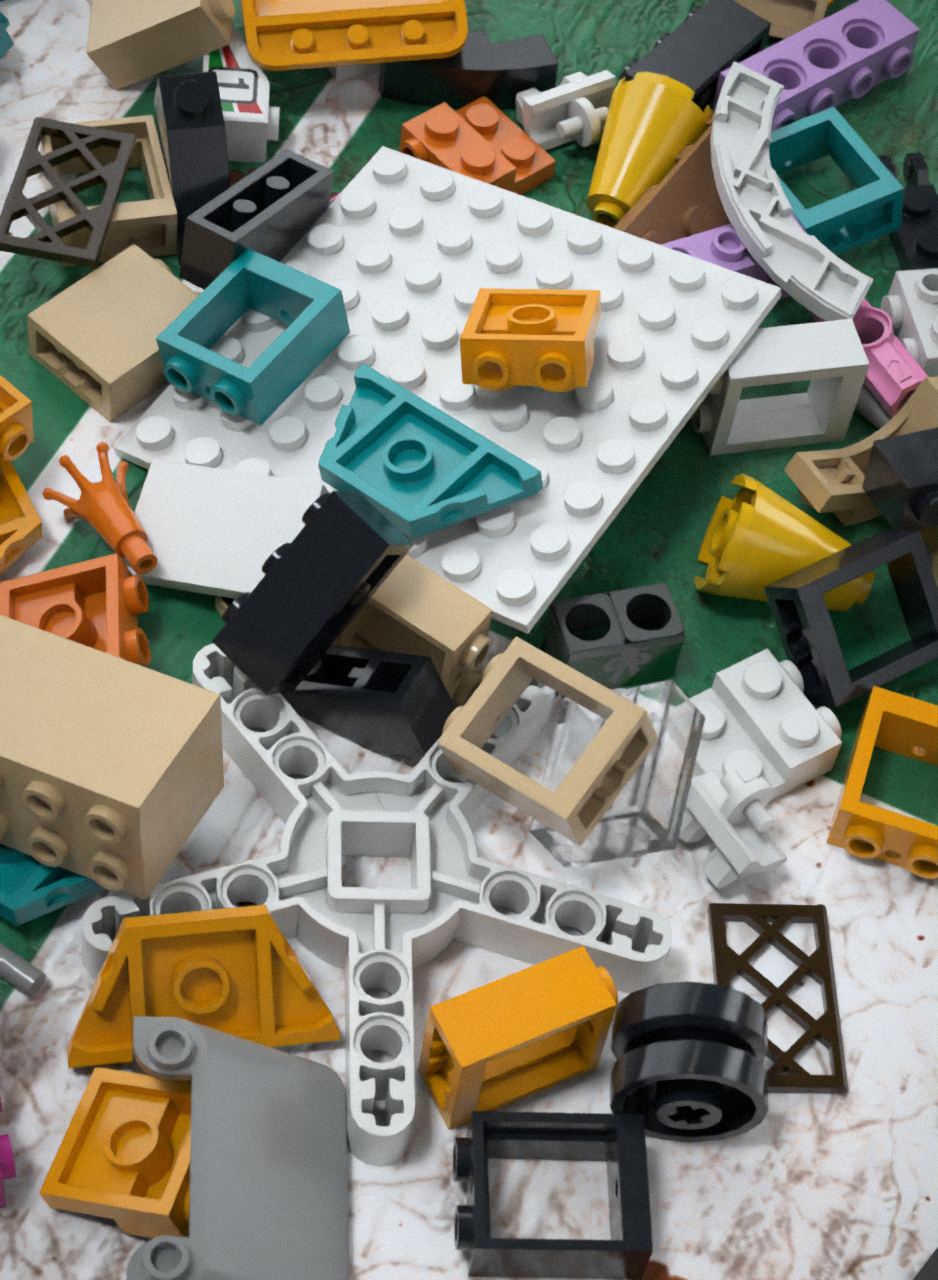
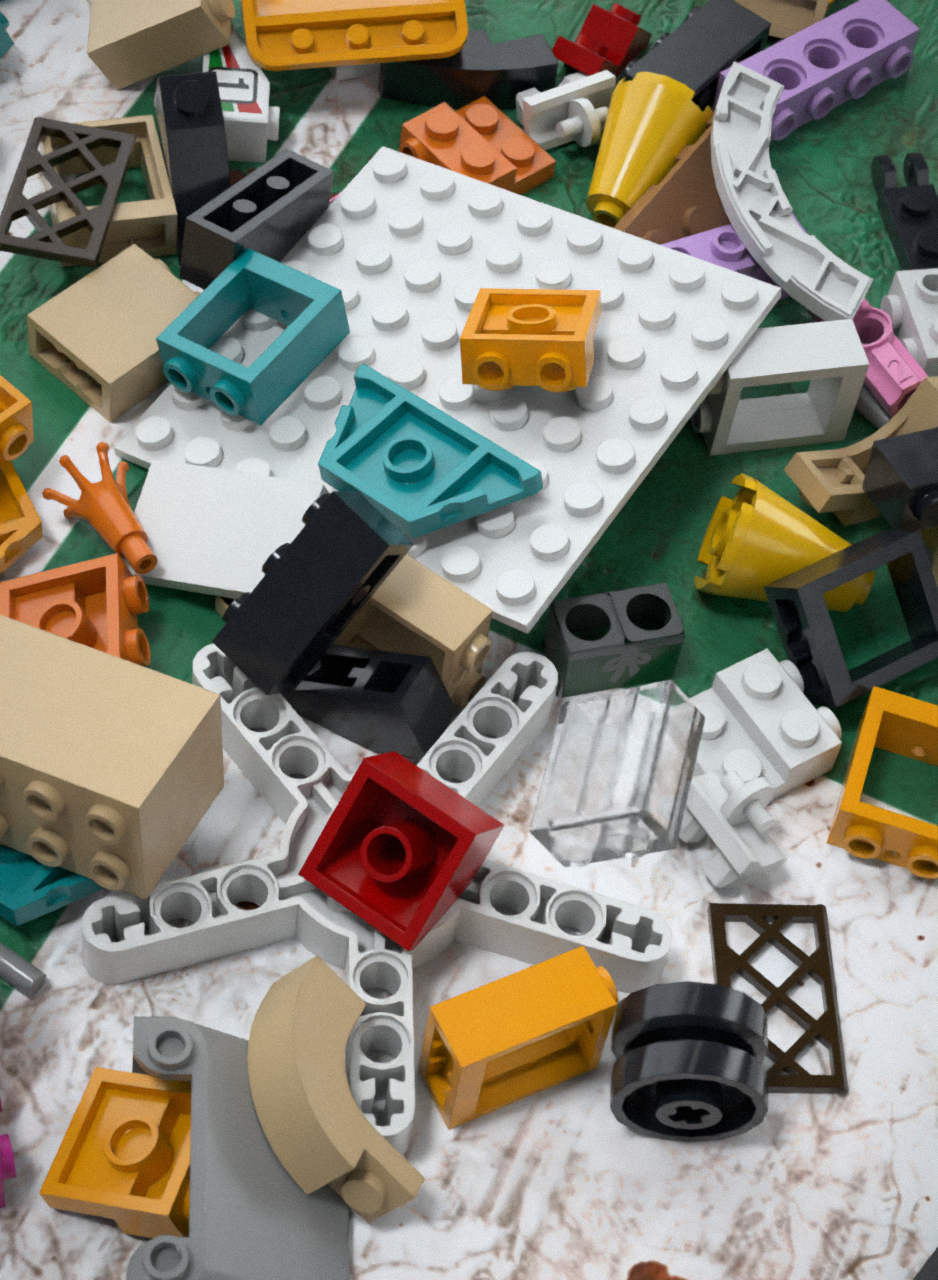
(206, 967): light orange wing -> none
(306, 1097): none -> tan arch
(400, 848): none -> red slope
(566, 1137): black window -> none
(595, 776): tan window -> none
(605, 41): none -> red slope
(866, 211): teal window -> none

